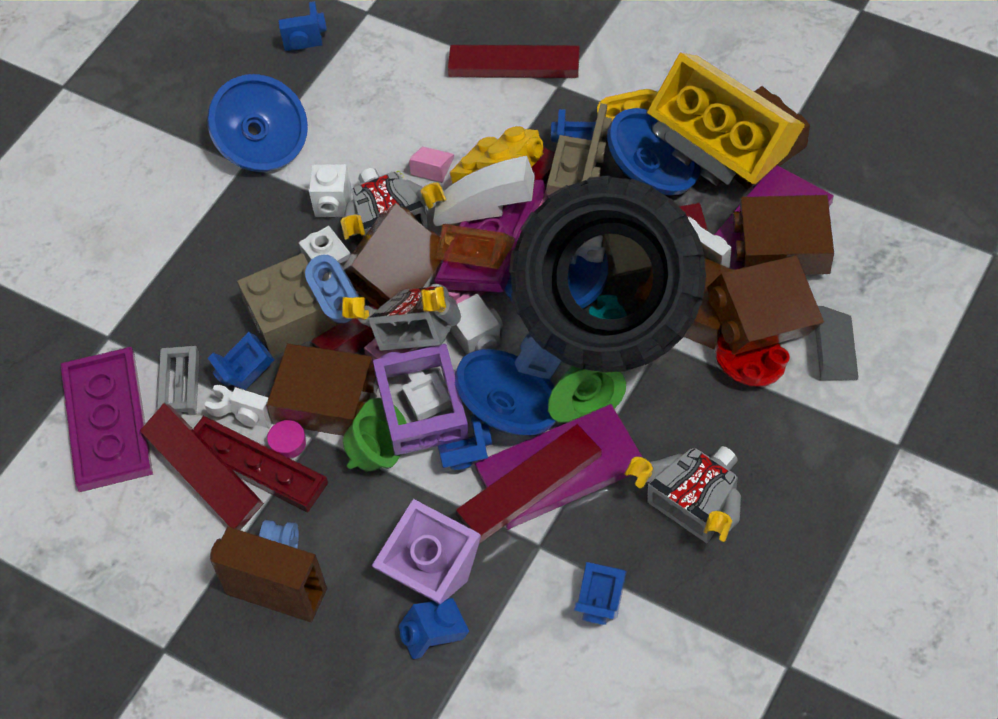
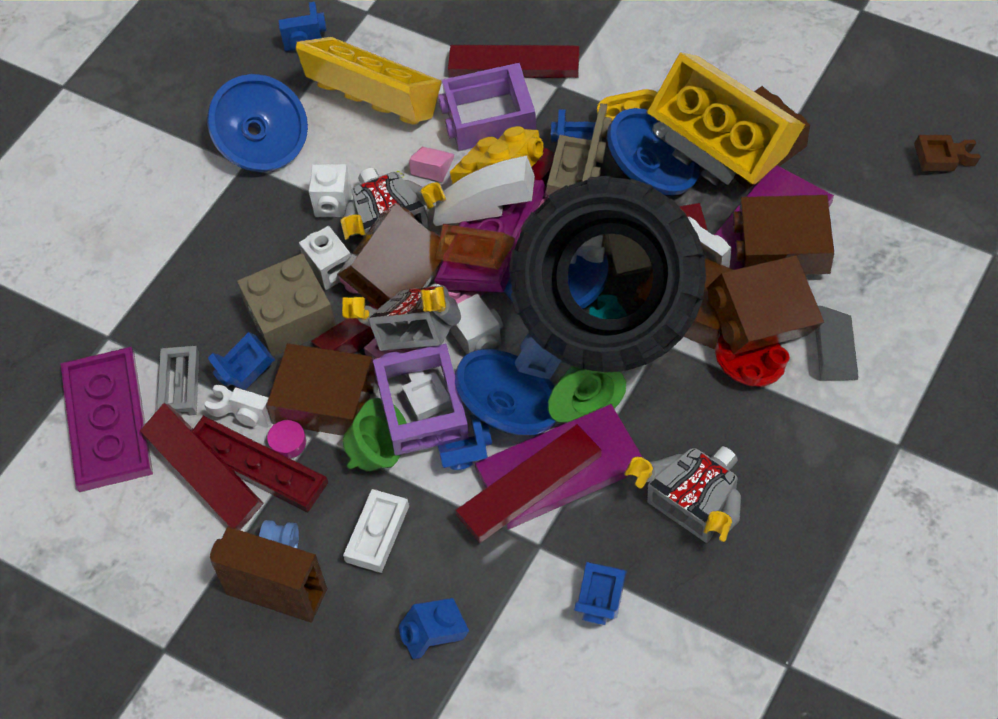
(329, 292): medium blue plate -> none
(369, 78): none -> yellow slope
(376, 530): none -> white plate
(429, 552): lavender slope -> none
(481, 86): none -> medium lavender window
(941, 154): none -> reddish brown plate

